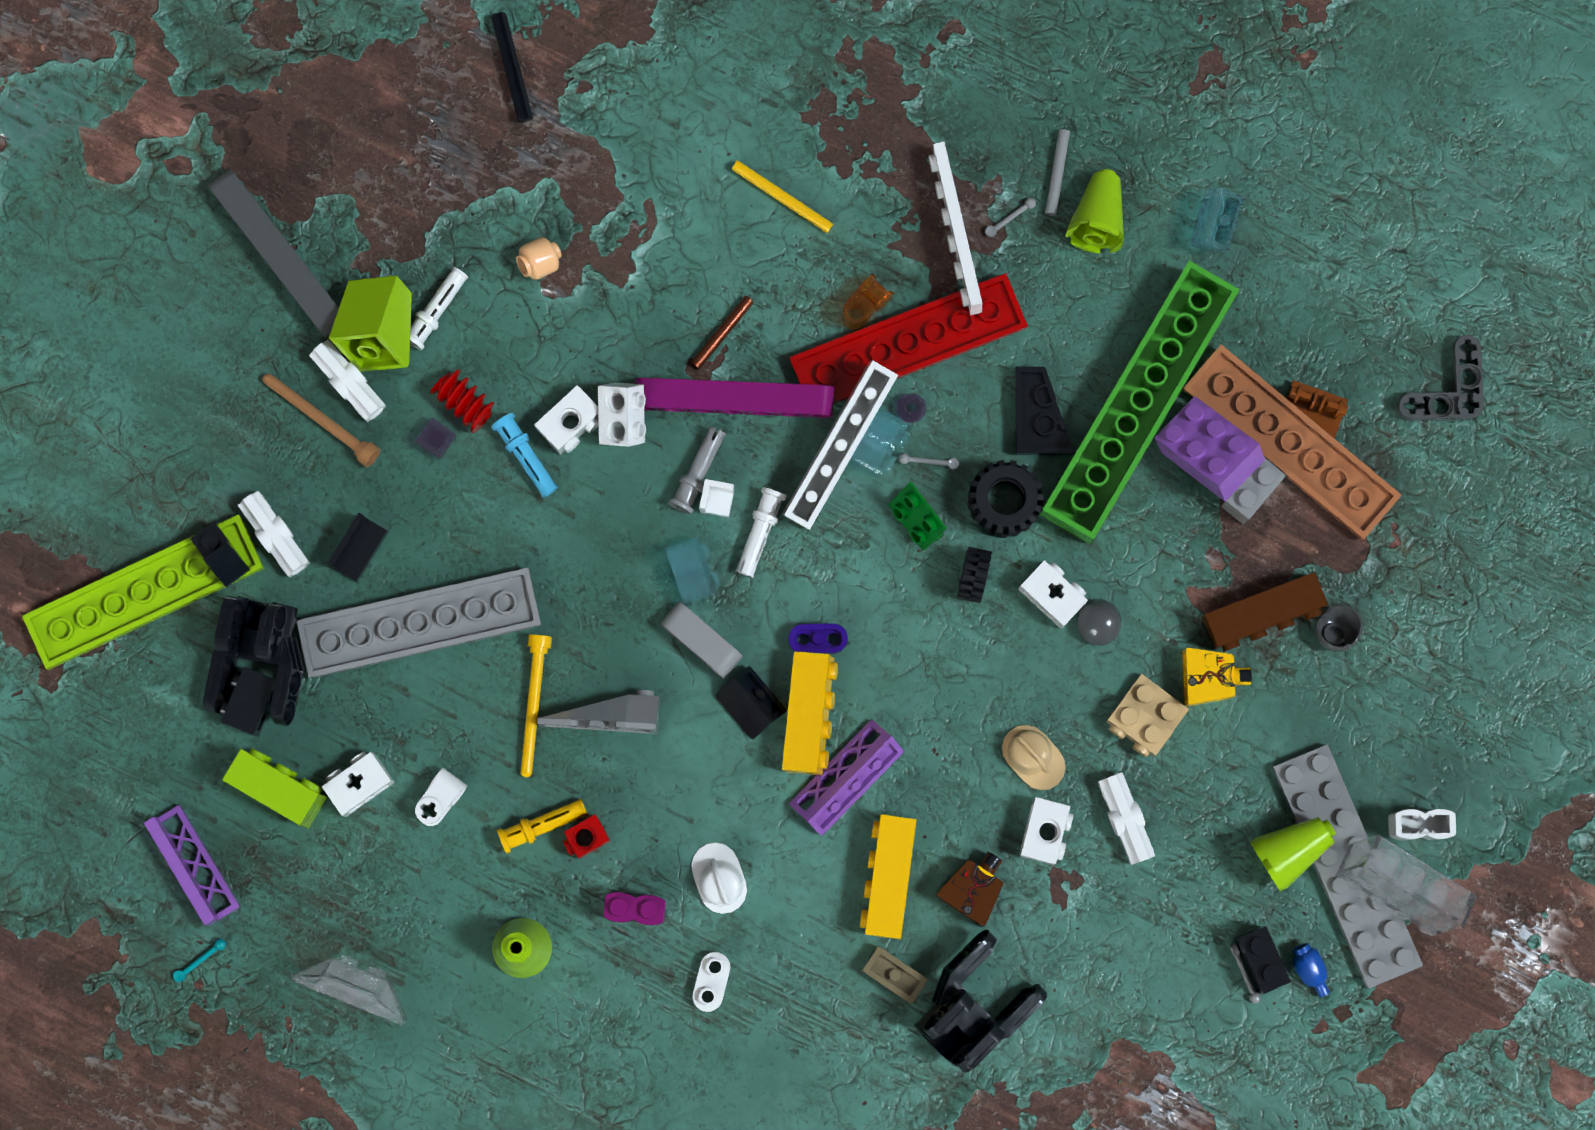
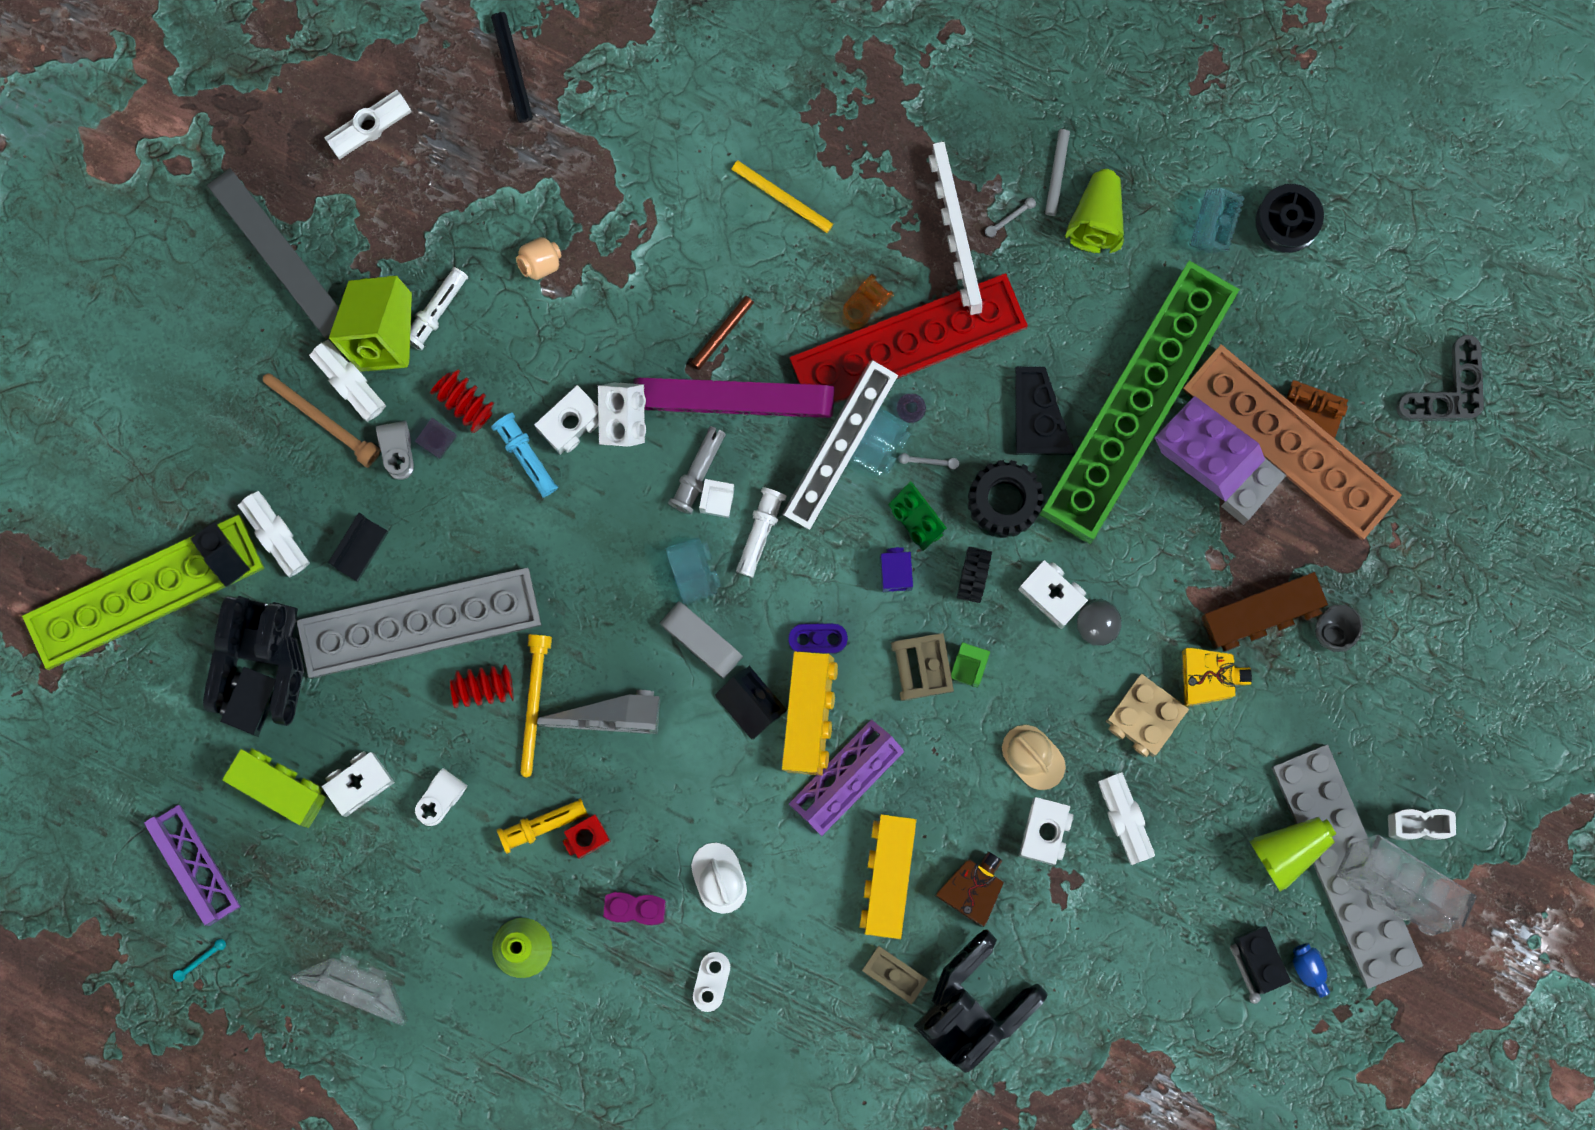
(352, 136): none -> white piece
(394, 445): none -> light grey piece
(481, 686): none -> red piece
(896, 570): none -> dark purple brick
(932, 665): none -> dark tan plate
(970, 665): none -> bright green panel
(1286, 234): none -> black wheel

